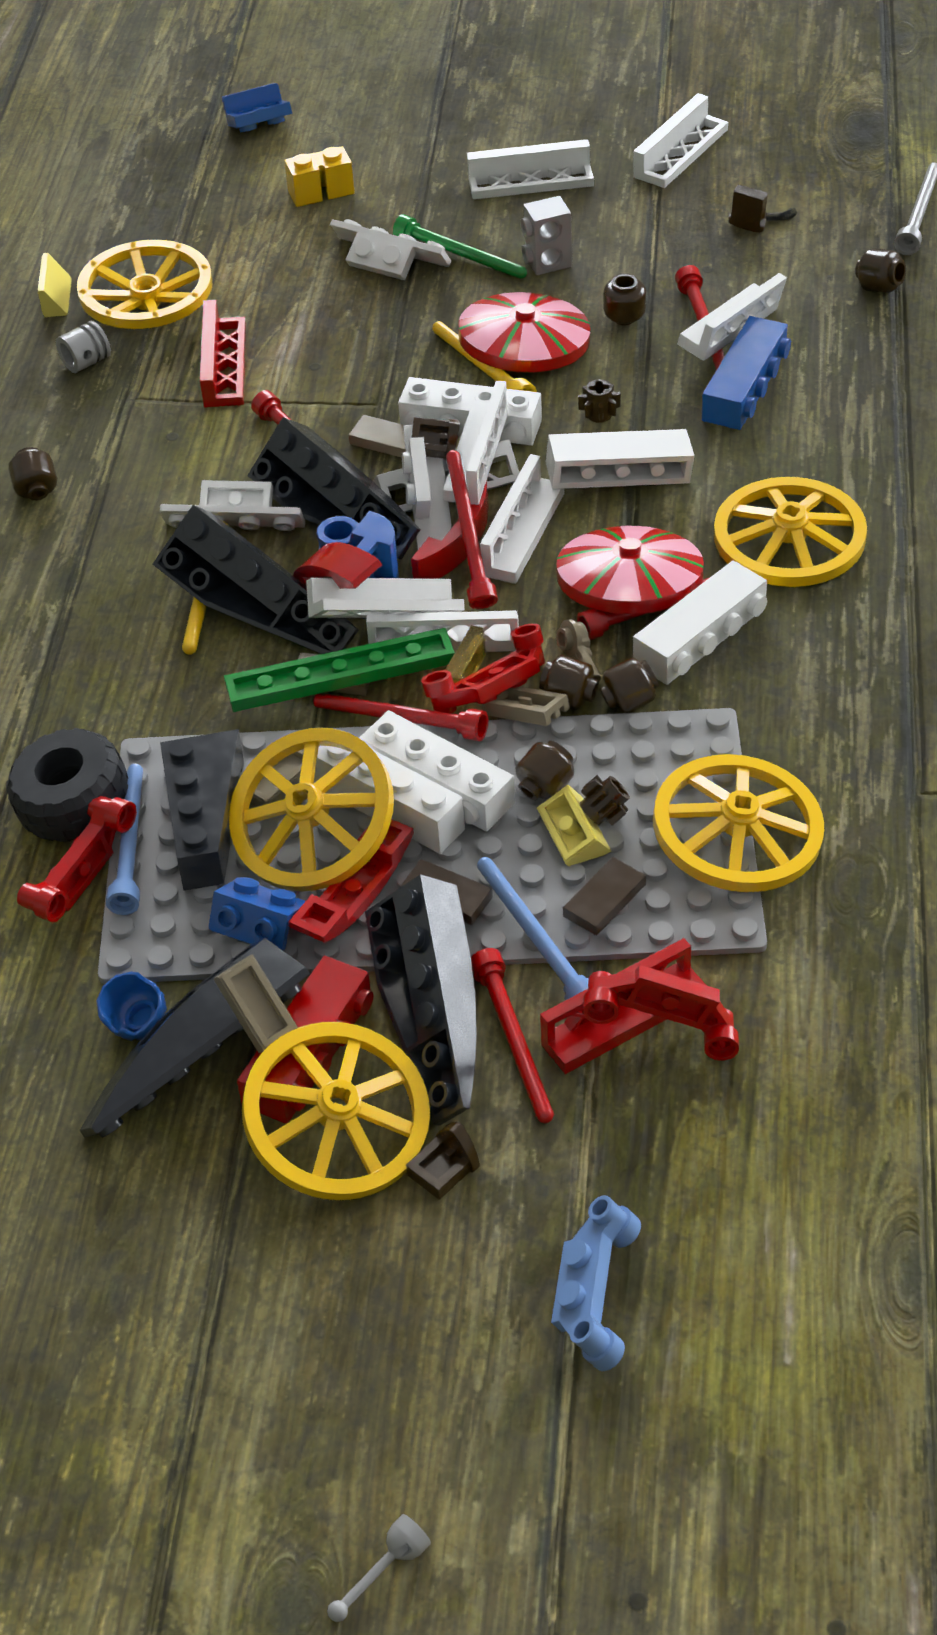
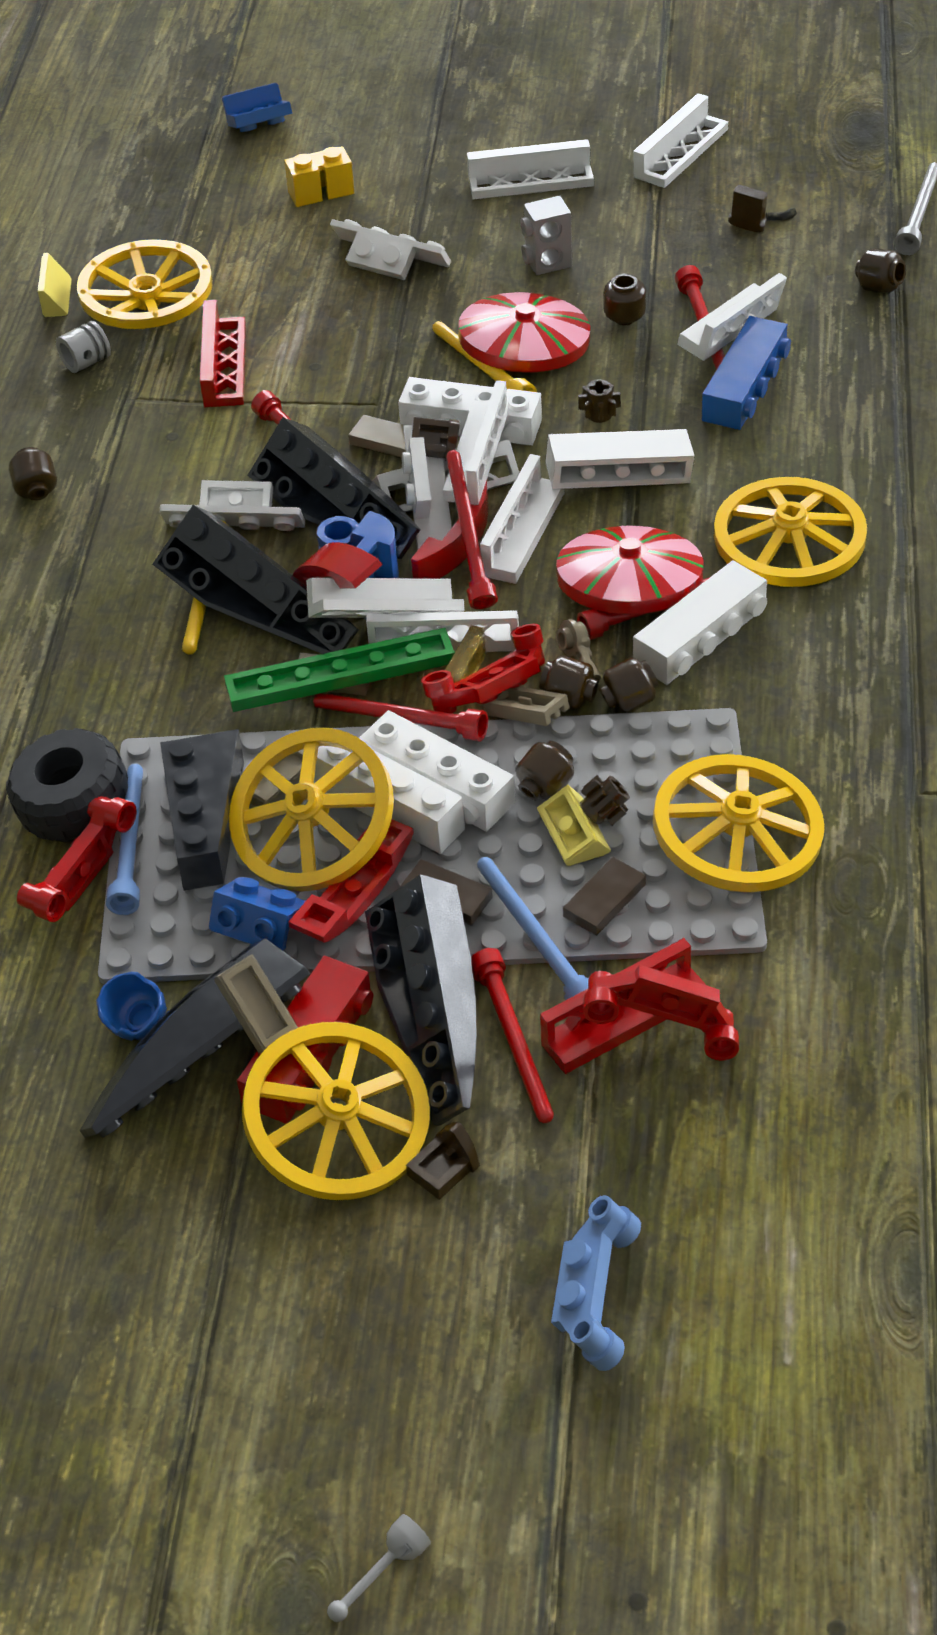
(408, 225): green piece -> none

